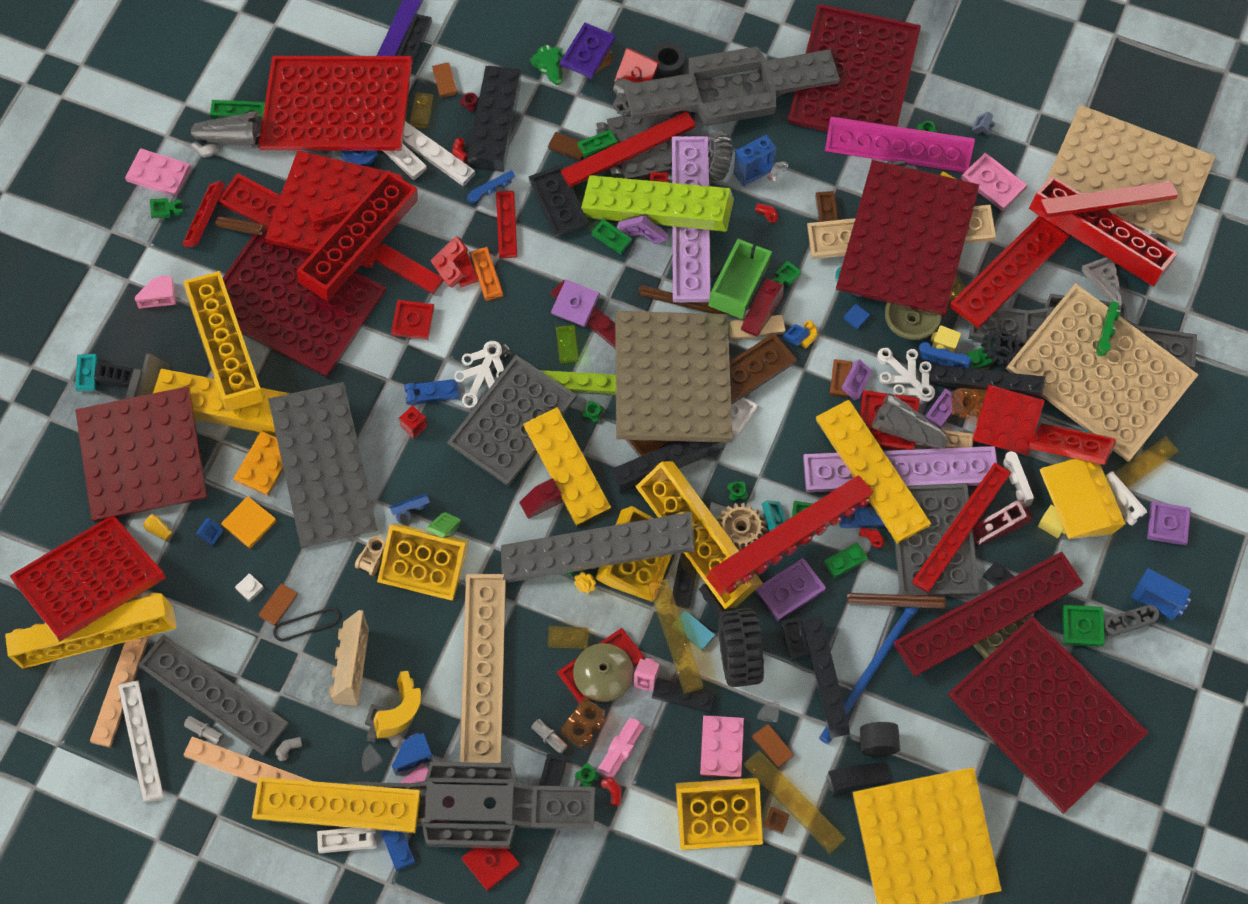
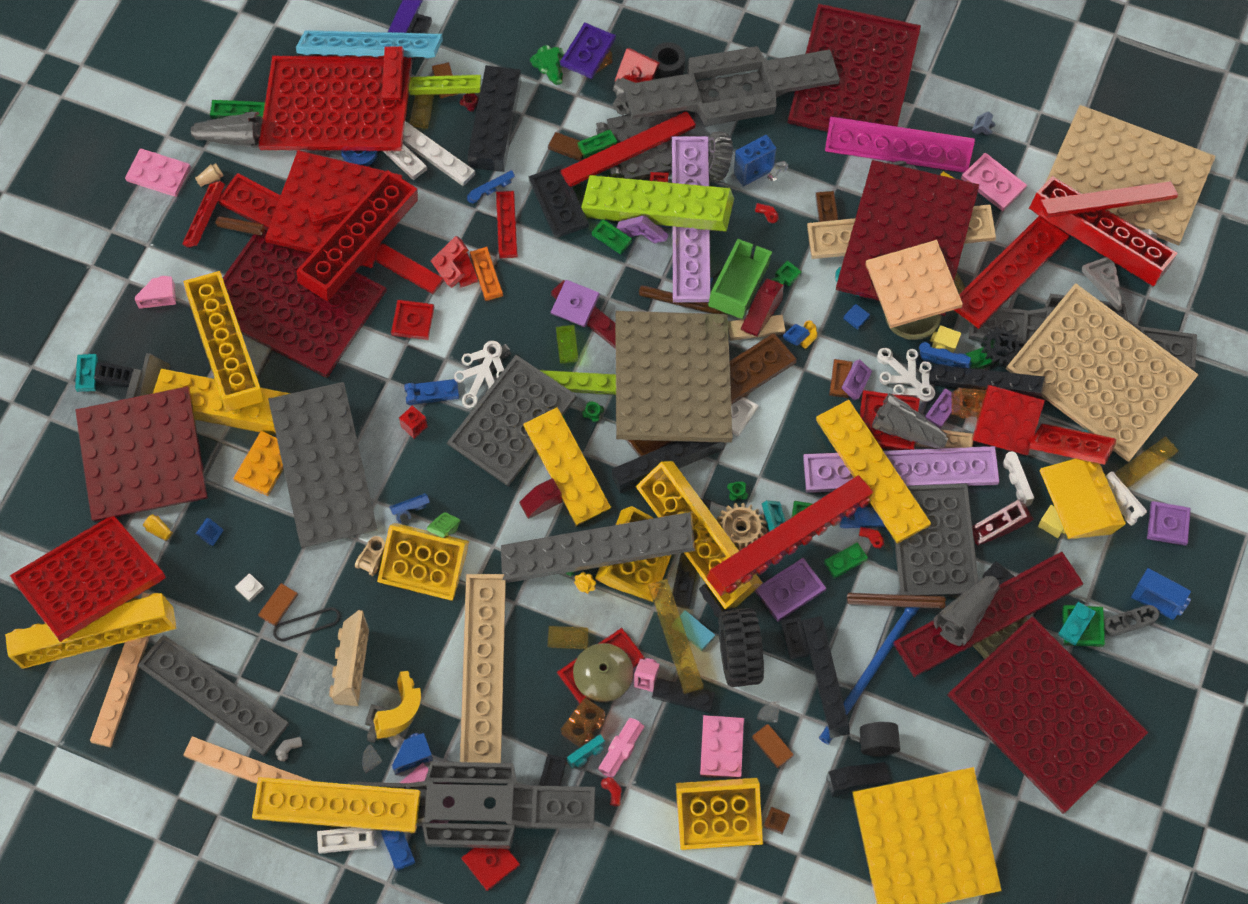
(140, 741): white tile -> none
(162, 208): green plate -> none
(203, 730): light grey axle -> none
(206, 150): light grey arm -> none
(209, 175): none -> tan cone
(248, 522): light orange tile -> none
(368, 43): none -> medium azure plate
(392, 73): none -> red plate
(445, 84): none -> lime plate
(458, 150): red arm -> none
(549, 736): light grey axle -> none
(580, 756): none -> teal plate
(587, 769): green plate -> none
(794, 802): clear yellow plate -> none
(913, 284): none -> light nougat plate
(927, 125): green plate -> none
(961, 528): red tile -> none
(964, 614): none -> dark grey cone
(1076, 623): none -> teal plate
(1108, 329): green plate -> none

